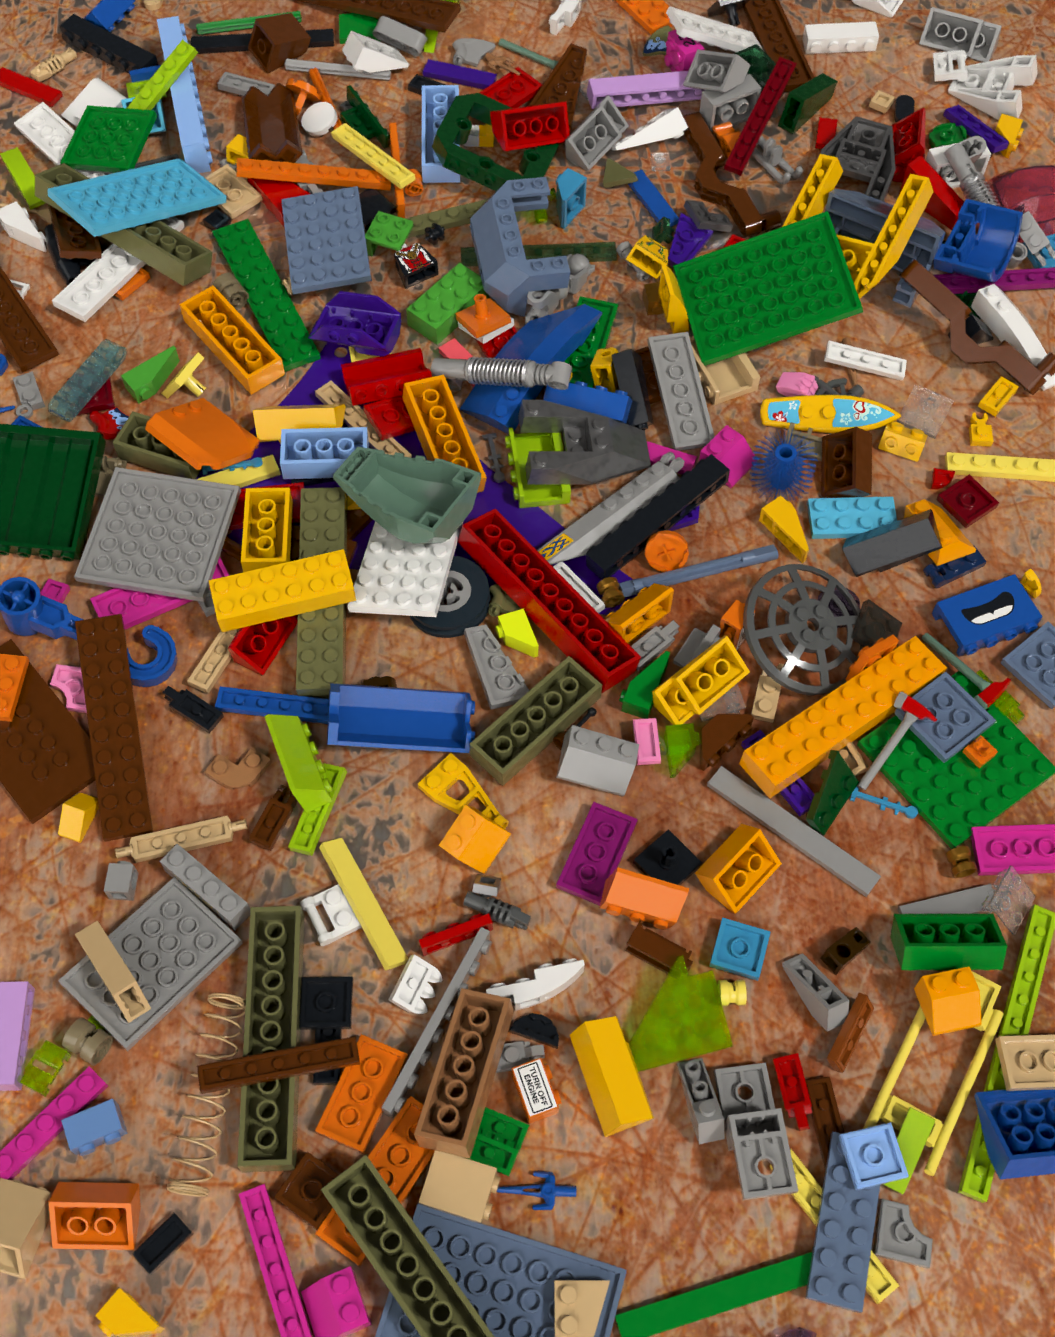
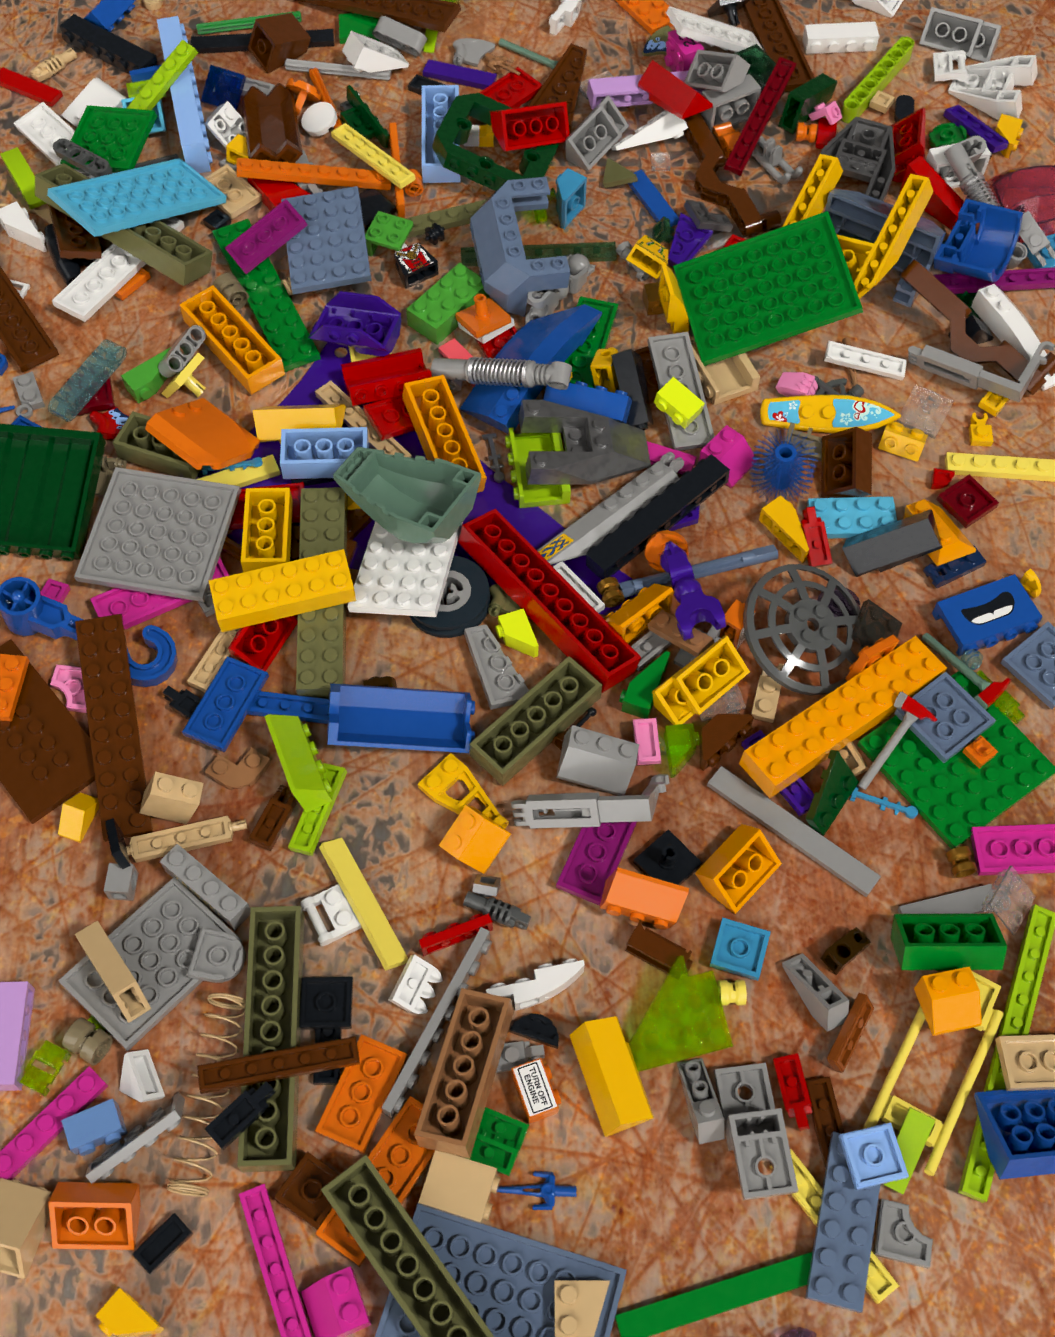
(79, 161): none -> dark grey beam
(117, 843): none -> black tile
(137, 1138): none -> light grey wing
(140, 1077): none -> white slope
(171, 798): none -> tan brick
(189, 347): none -> light grey beam
(216, 957): none -> light grey tile
(223, 86): none -> clear blue plate
(225, 123): none -> white slope
(225, 704): none -> blue tile
(240, 1115): none -> black hinge
(266, 236): none -> magenta plate
(588, 808): none -> light grey hinge
(666, 627): none -> medium nougat plate
(671, 92): none -> red slope
(678, 403): none -> neon yellow brick
(694, 605): none -> dark purple piece
(801, 132): none -> orange wheel
(816, 538): none -> red hinge
(829, 110): none -> bright pink bracket
(877, 79): none -> lime beam
(972, 374): none -> light grey hinge
(972, 659): none -> clear light blue plate

